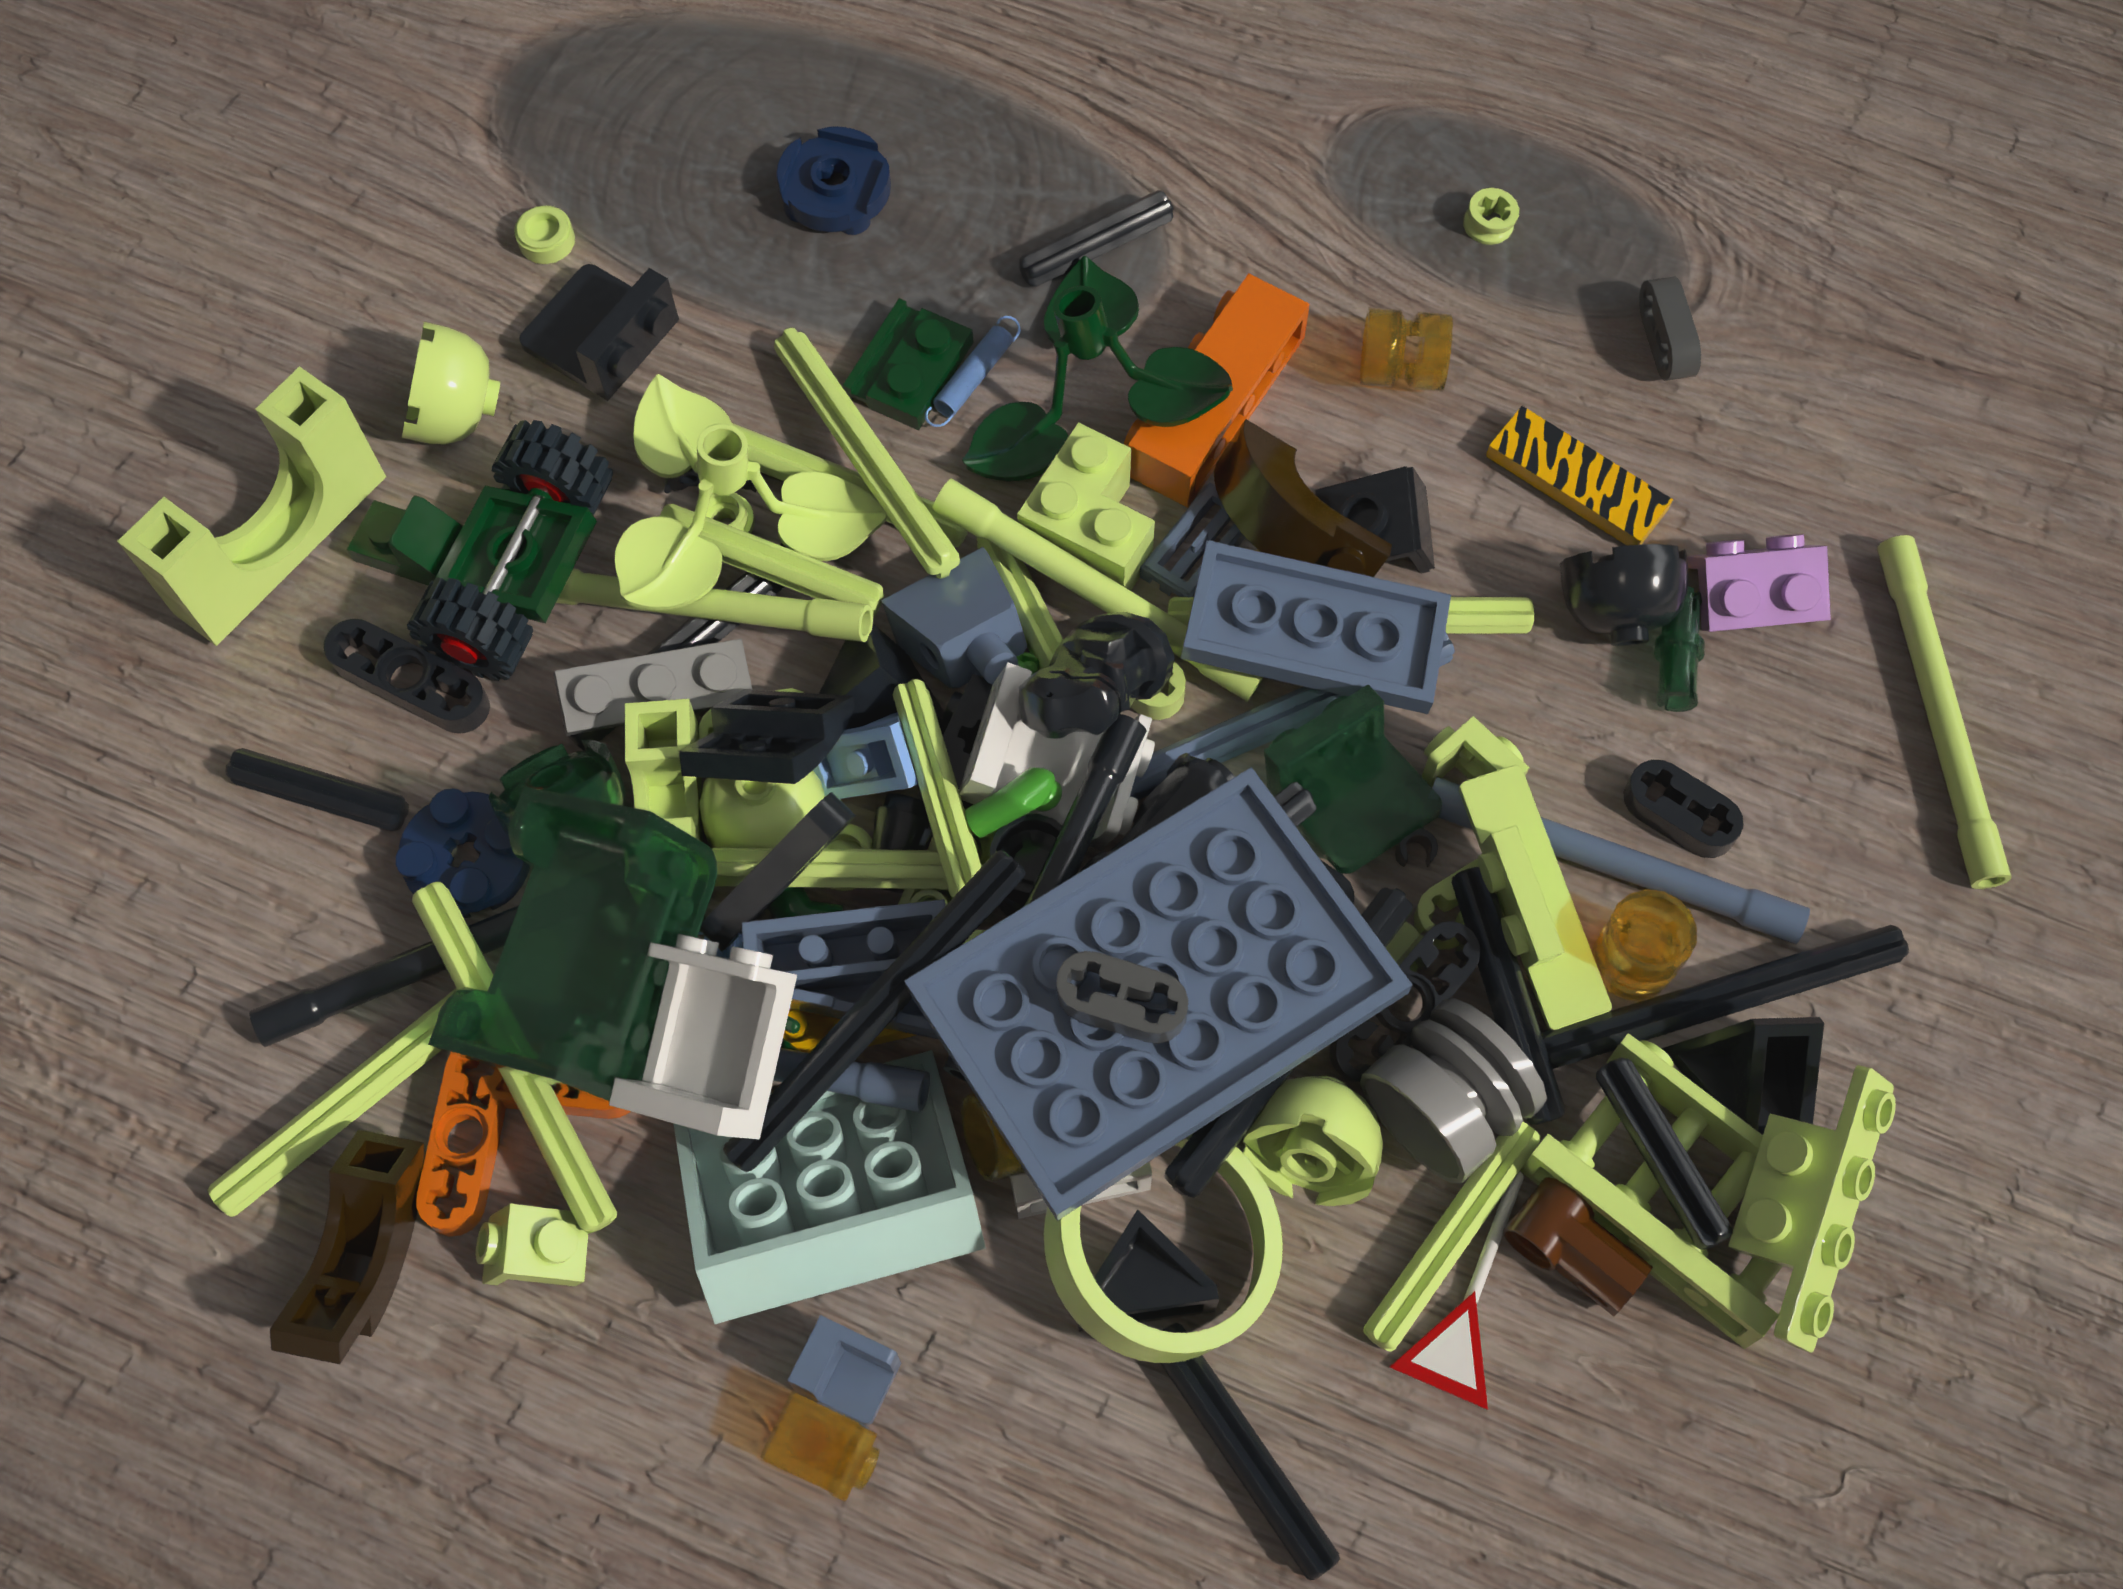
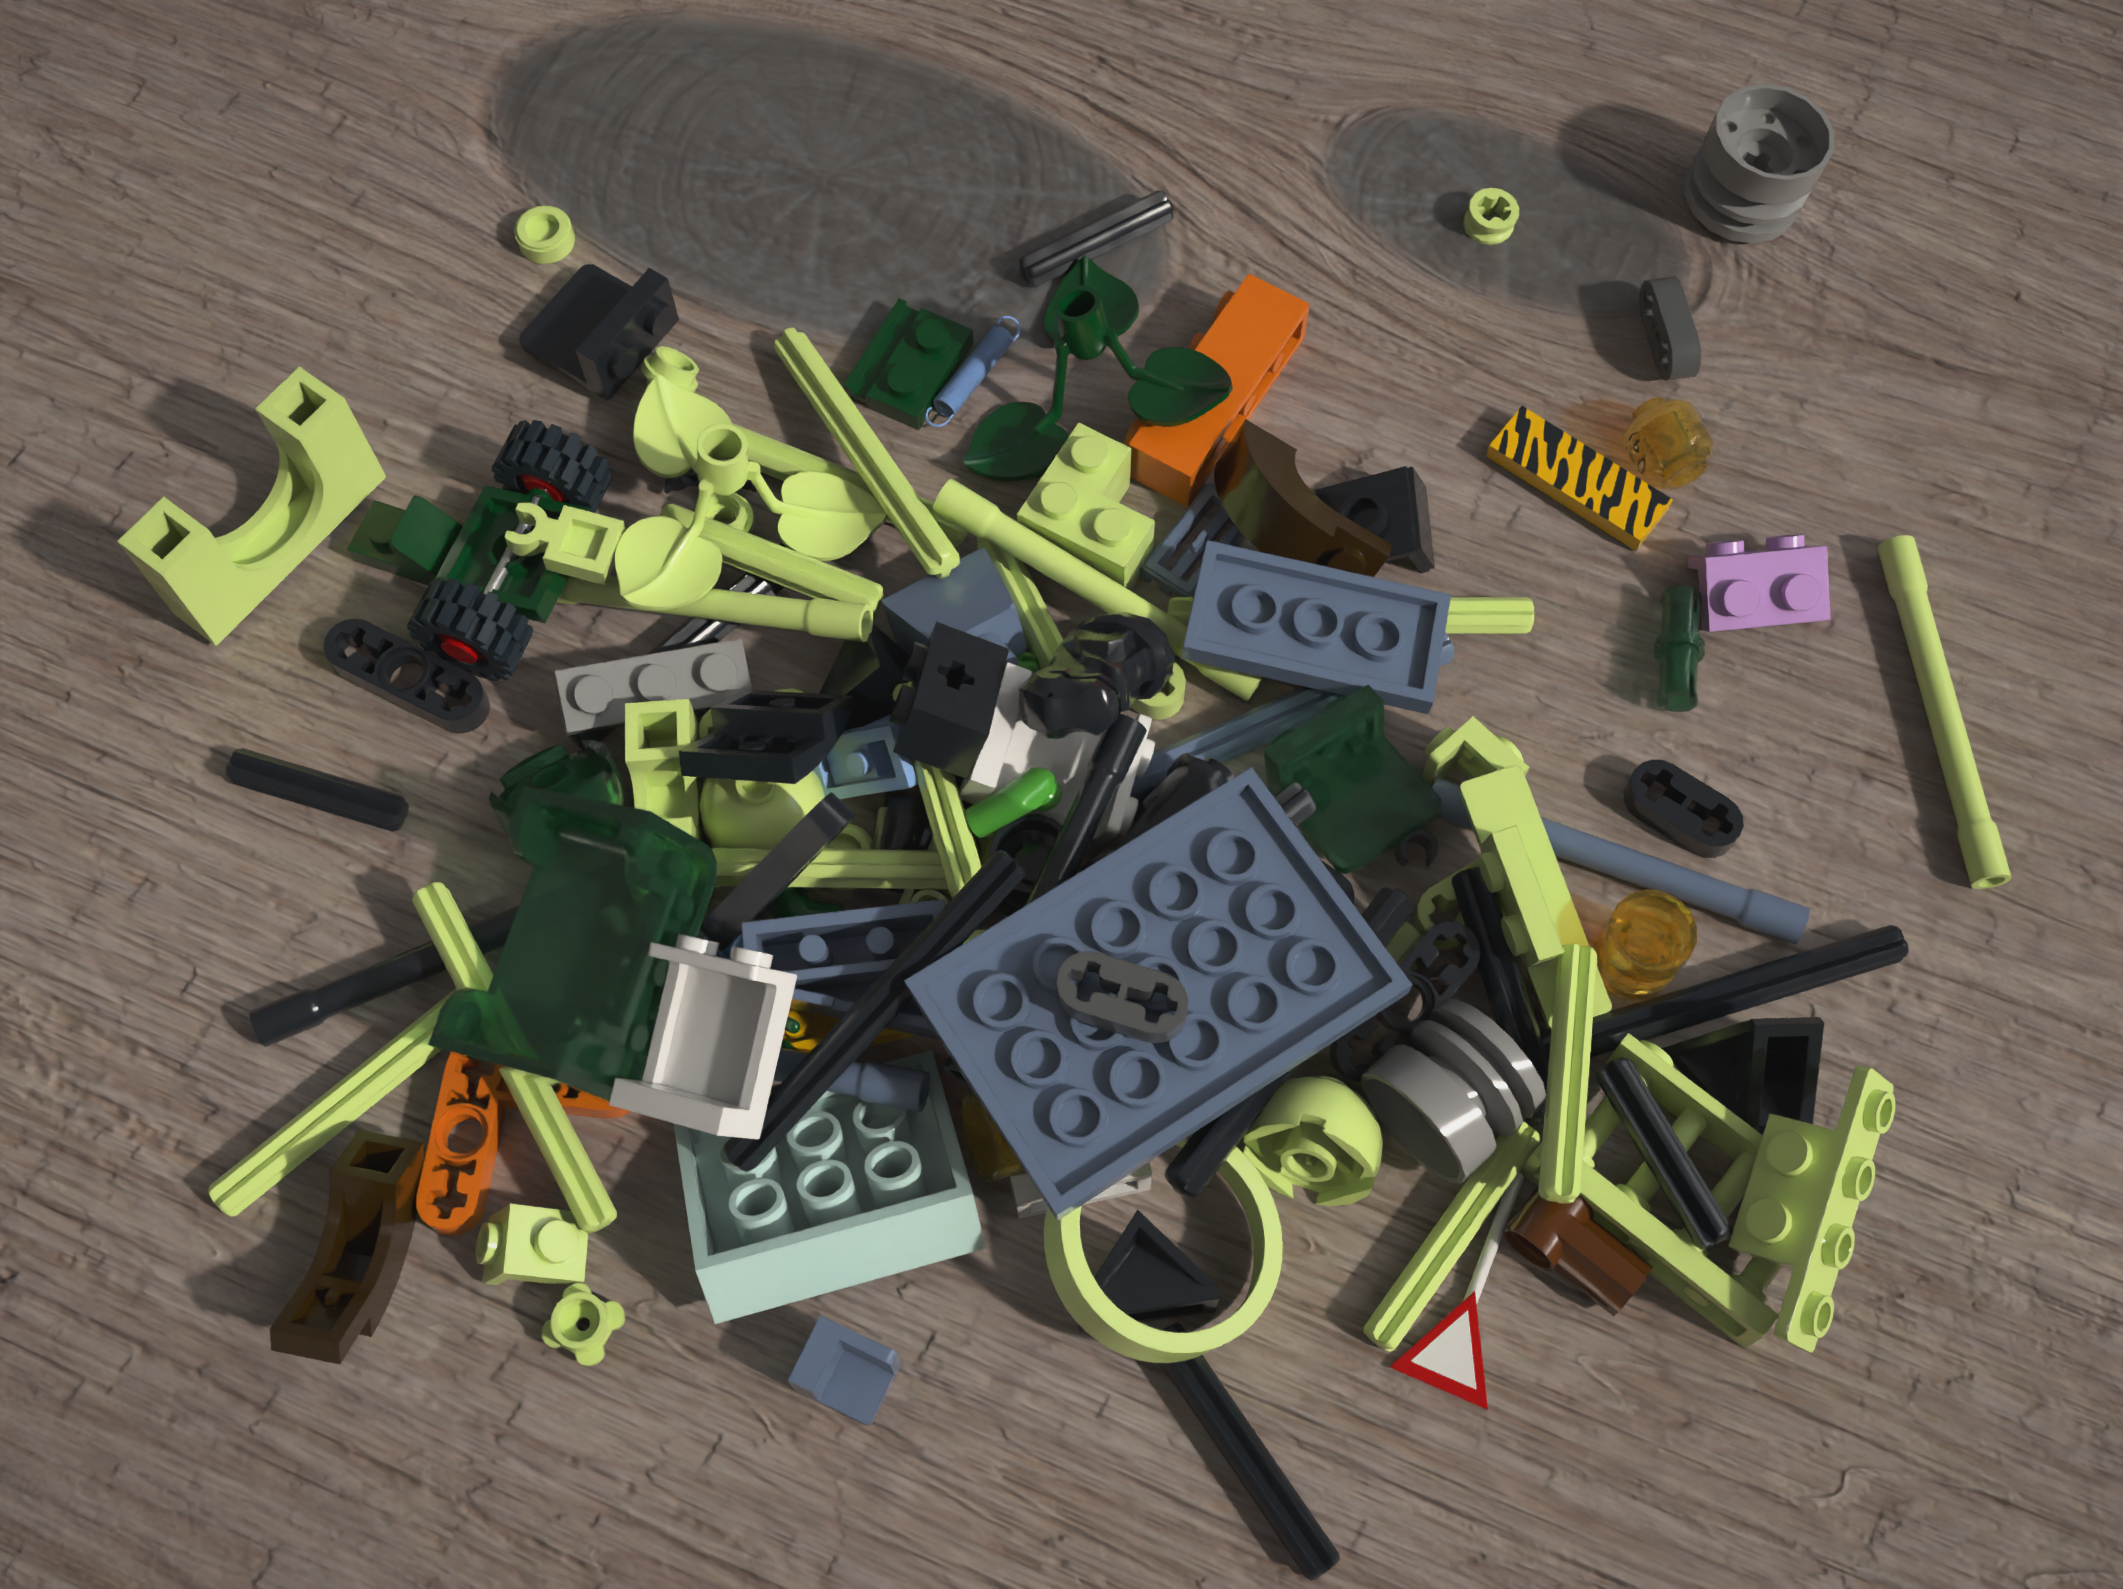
(442, 826): dark blue plate -> none
(448, 387): yellowish green cylinder -> none
(574, 545): none -> yellowish green plate
(579, 1304): none -> yellowish green plate
(671, 365): none -> yellowish green plate
(822, 1446): clear yellow bracket -> none
(841, 206): dark blue plate -> none
(950, 699): none -> black brick
(1385, 348): clear yellow wheel -> none
(1568, 1075): none -> yellowish green axle
(1626, 591): black cylinder -> none
(1668, 442): none -> clear yellow head
(1758, 163): none -> light grey wheel

